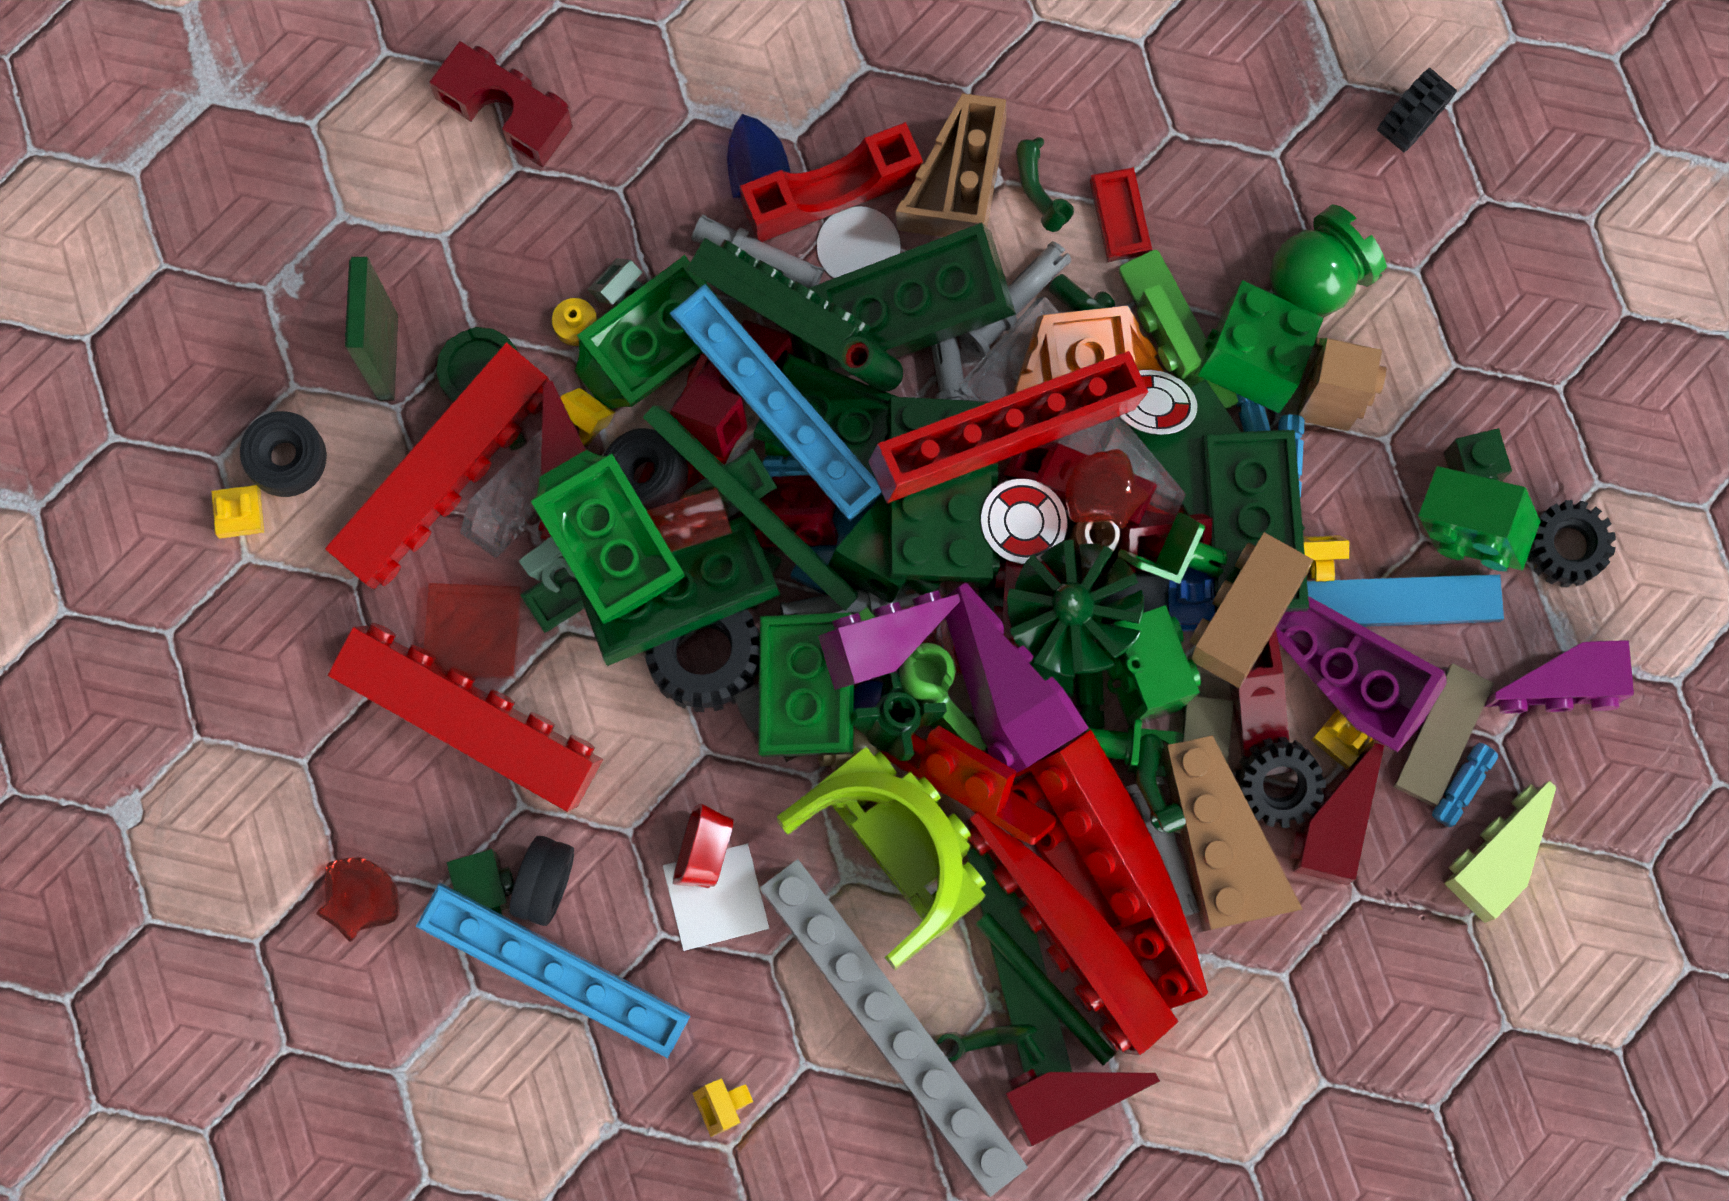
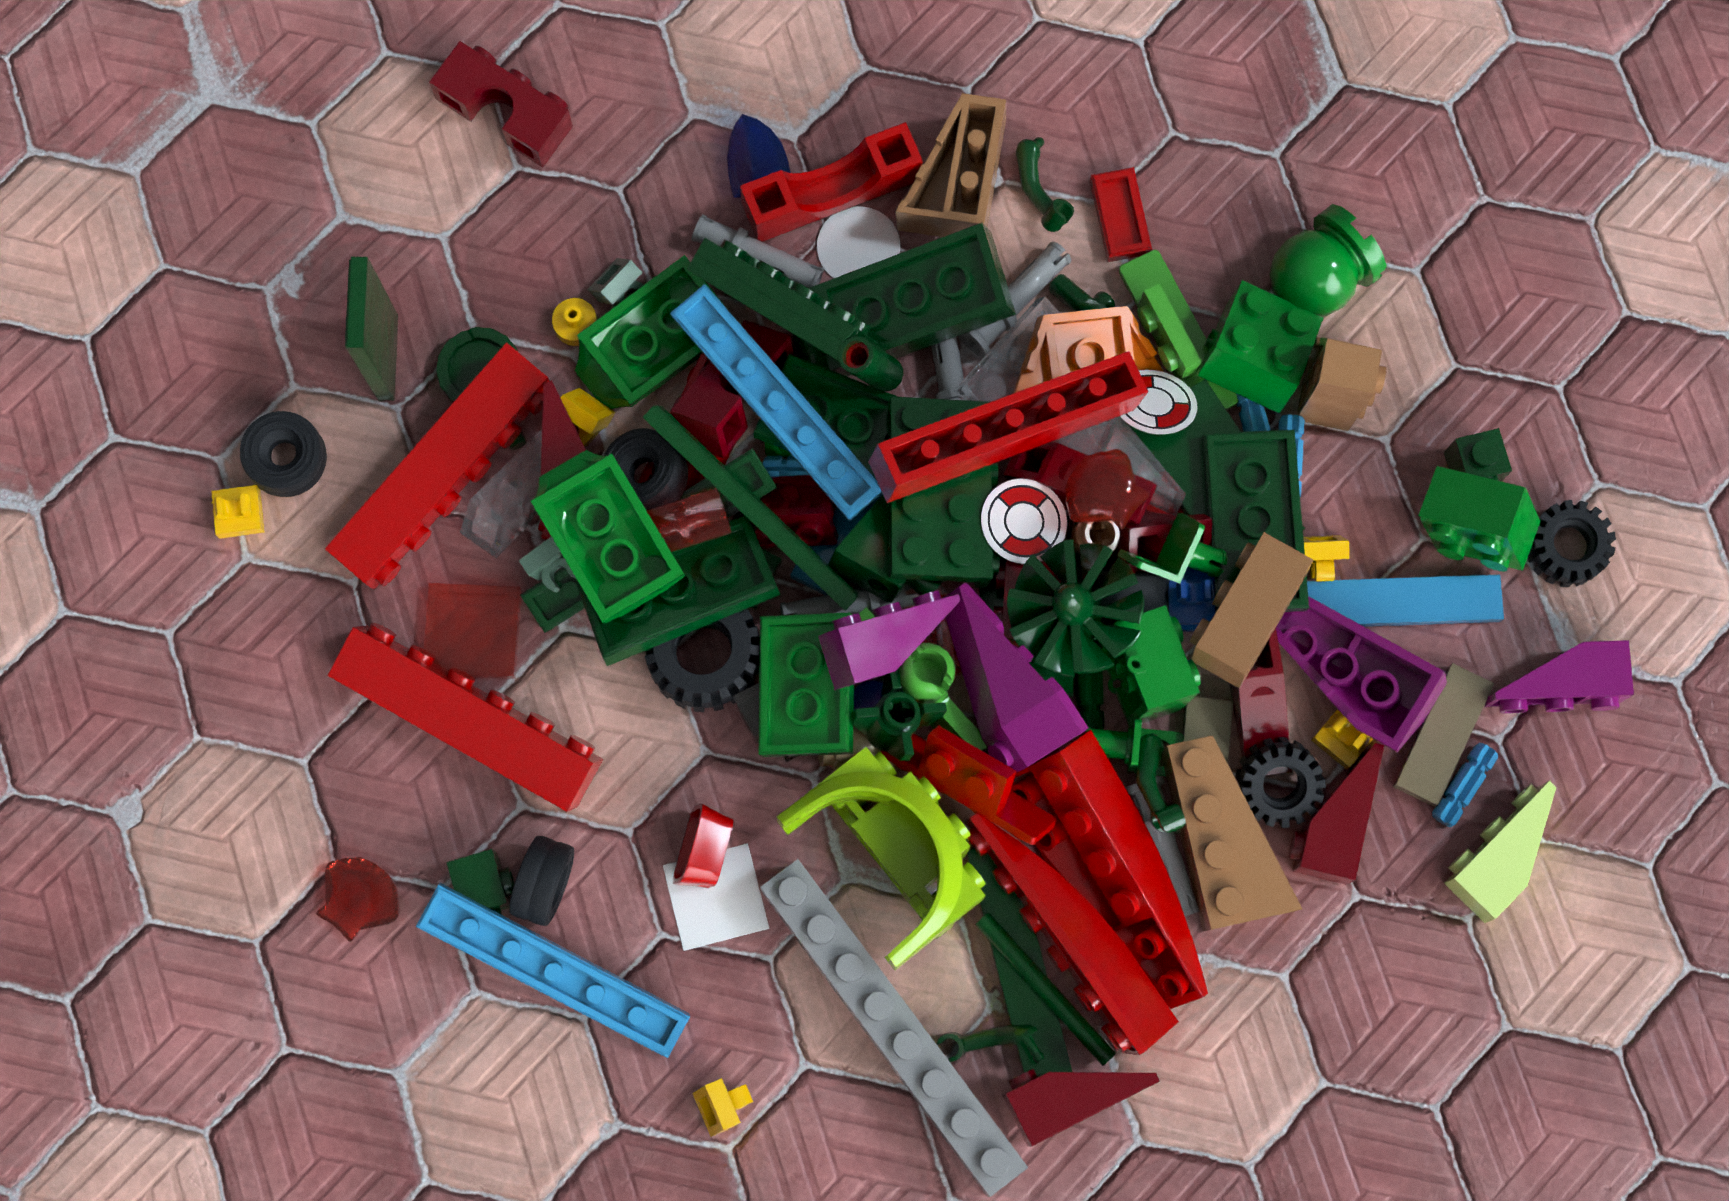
(1416, 110): black tyre -> none

